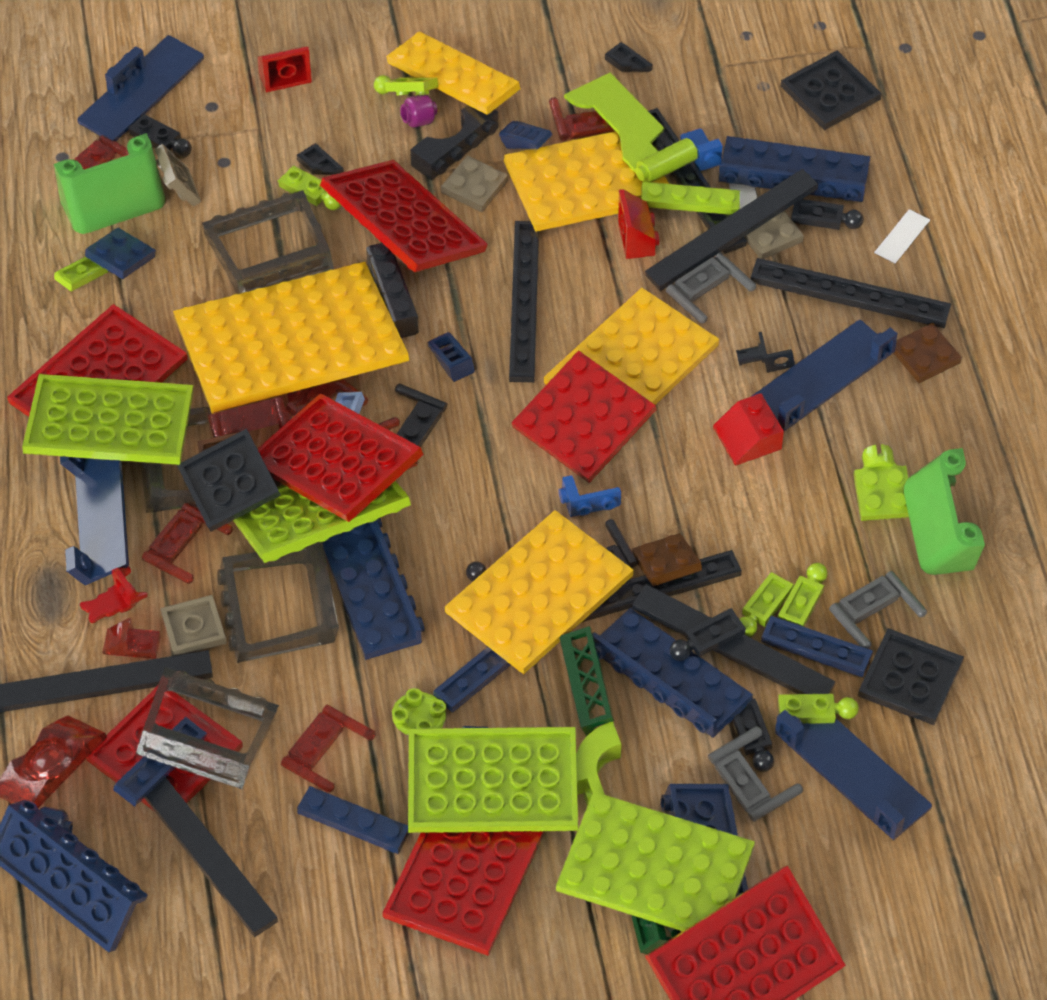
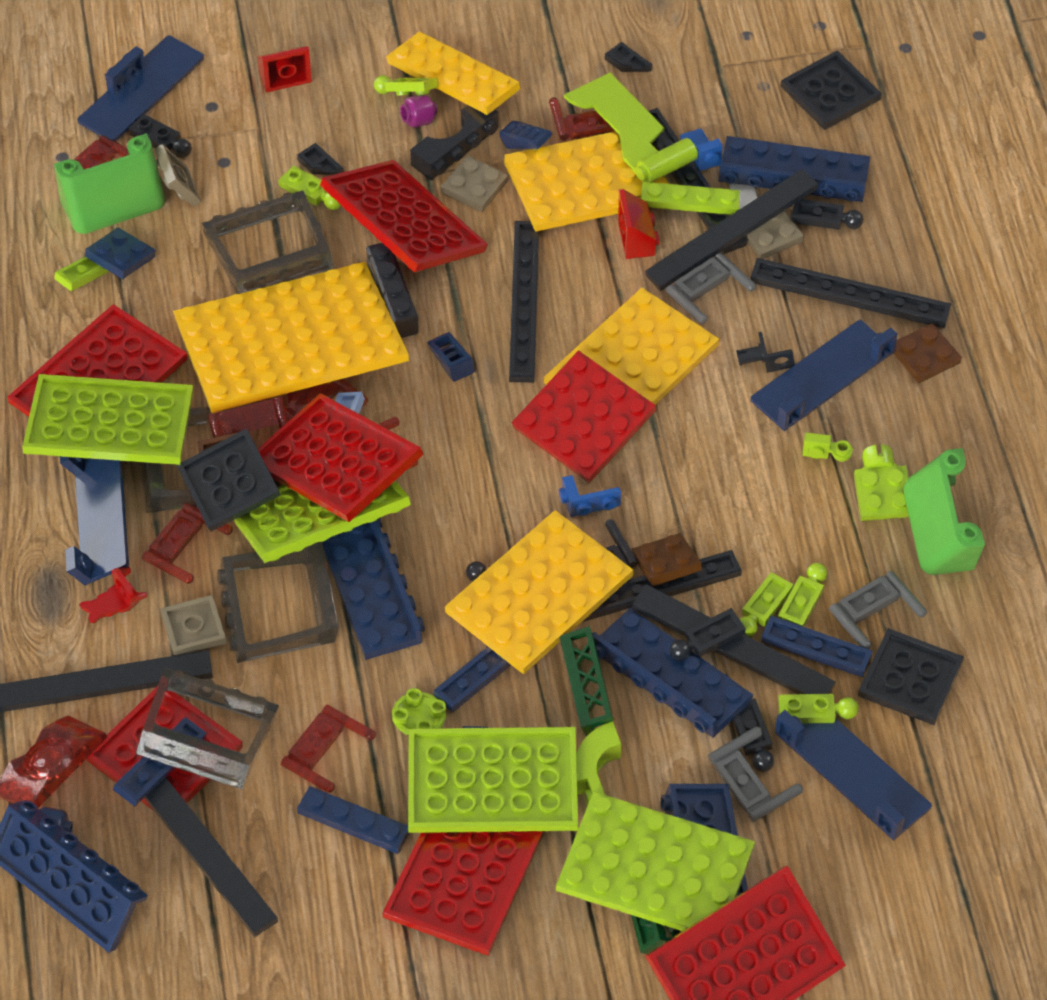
(131, 642): clear red slope -> none
(423, 416): black plate -> none
(749, 430): red slope -> none
(819, 446): none -> lime plate
(902, 236): white sticker -> none

